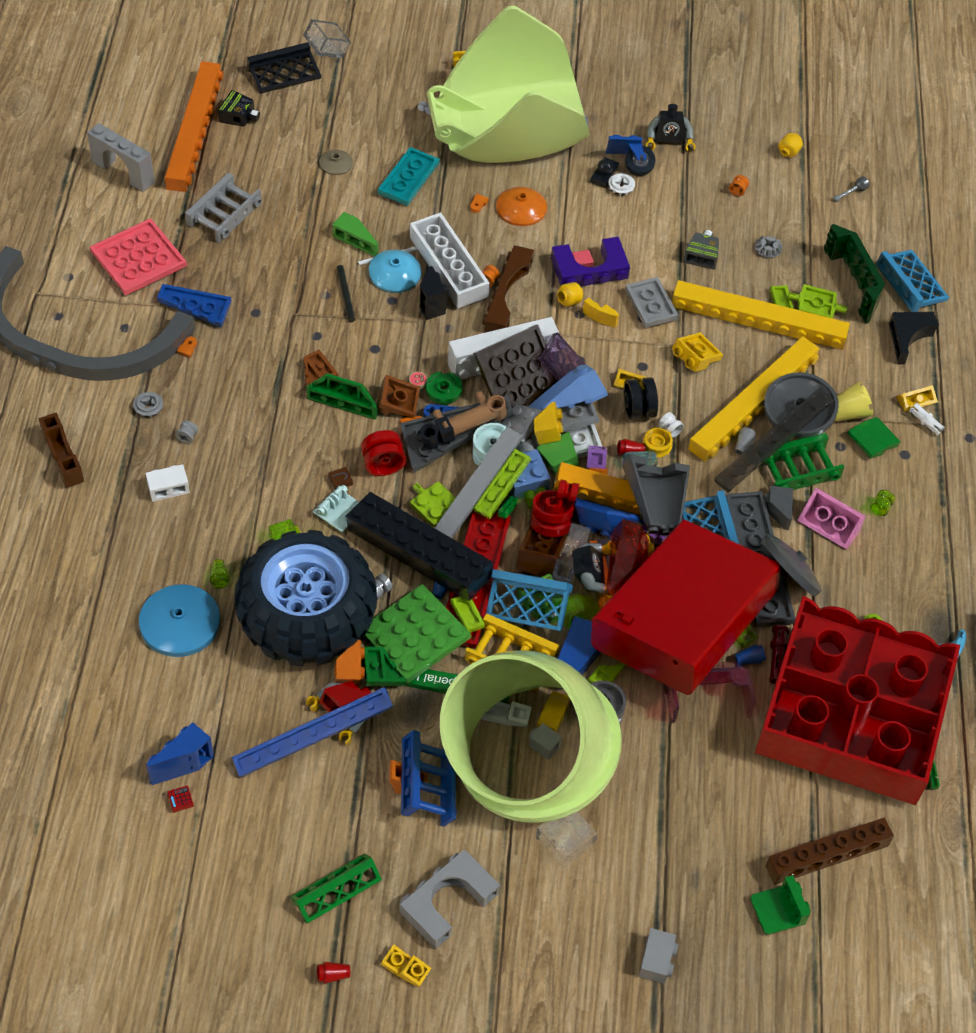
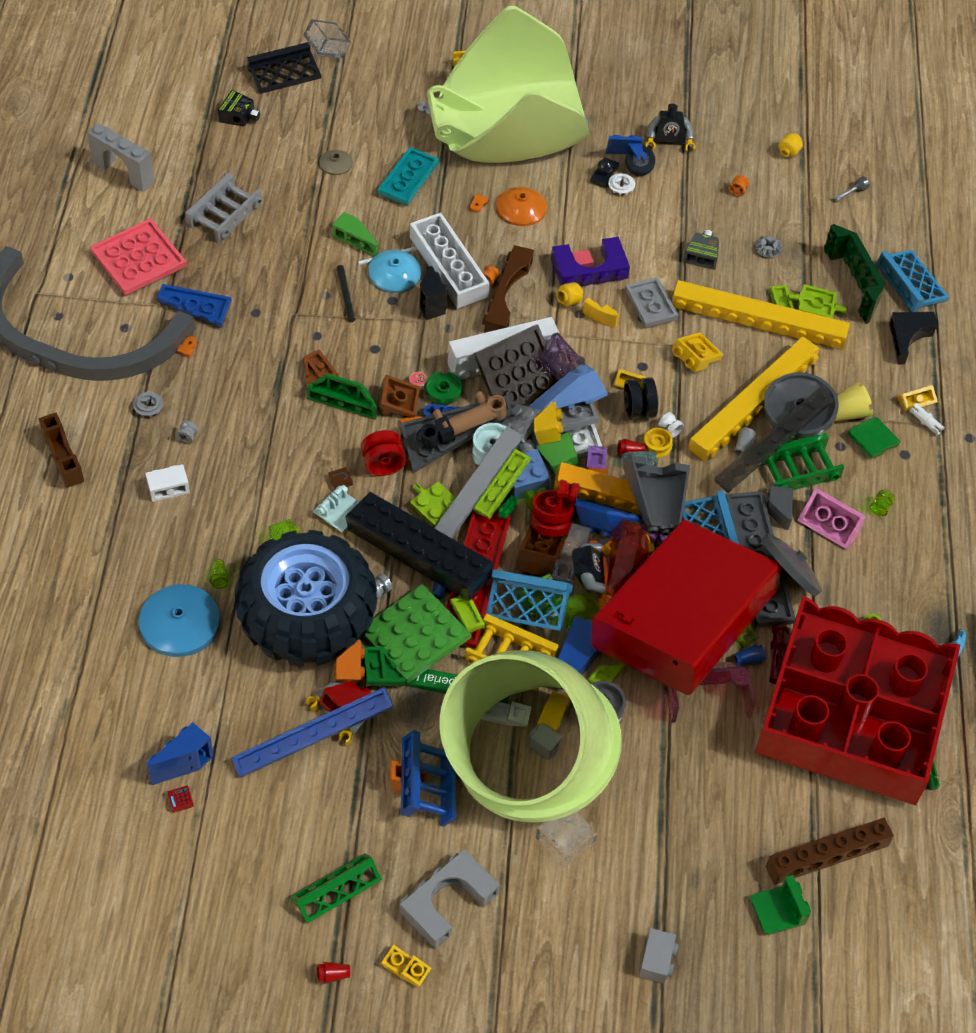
(194, 127): orange brick -> none

